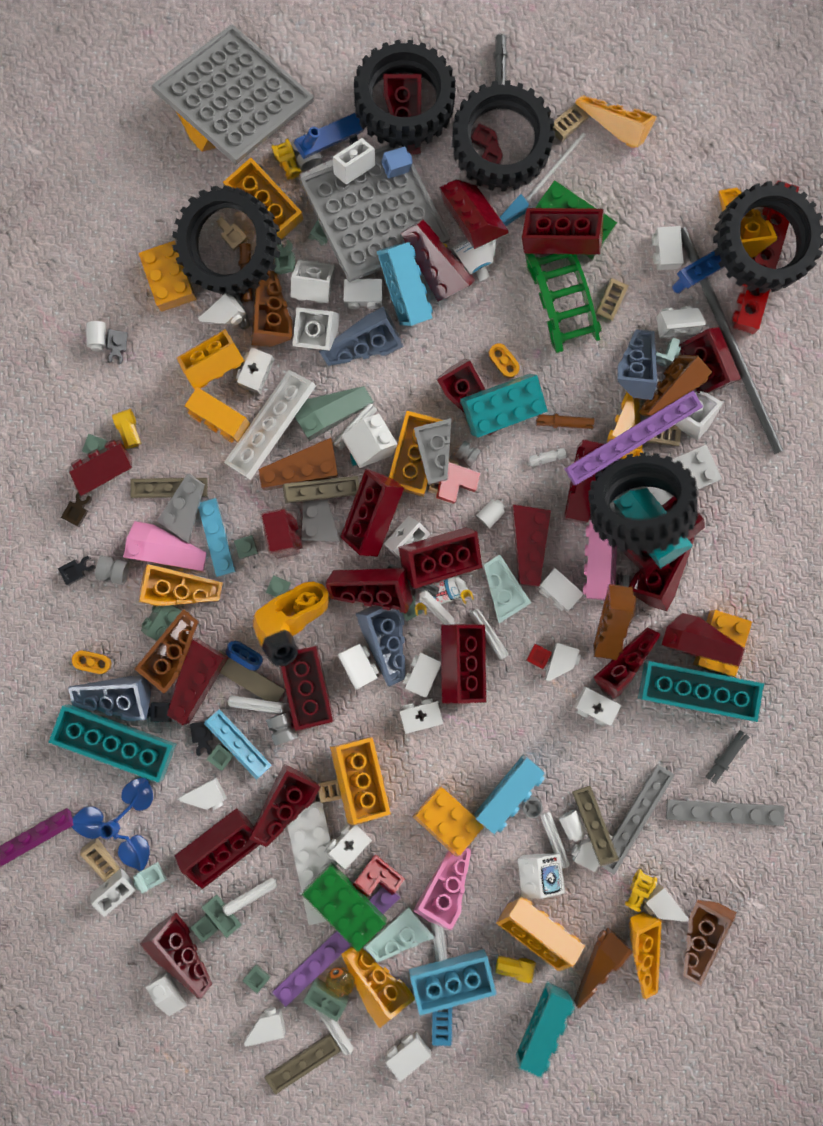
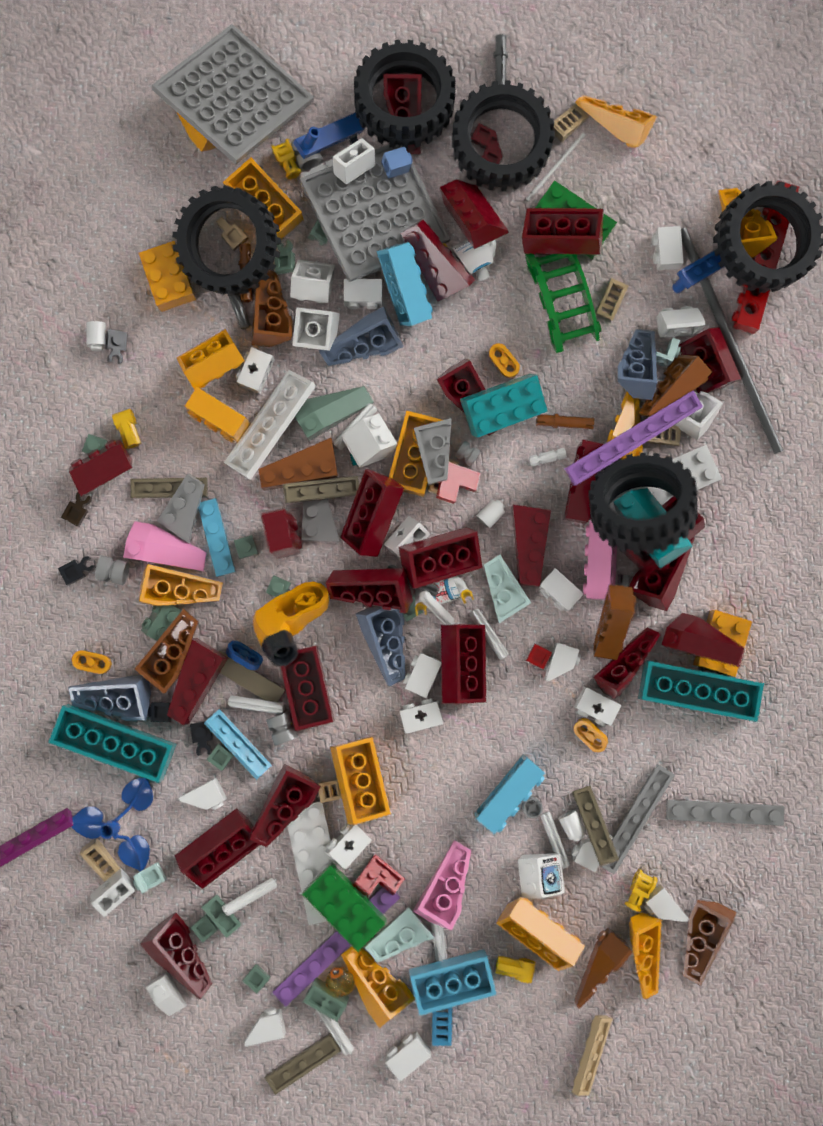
(224, 312): white slope -> none
(358, 665): white slope -> none
(448, 821): light orange brick -> none
(515, 210): dark azure slope -> none
(544, 1030): teal brick -> none
(589, 735): none -> light orange plate
(592, 1054): none -> tan plate
(727, 757): dark grey pin -> none

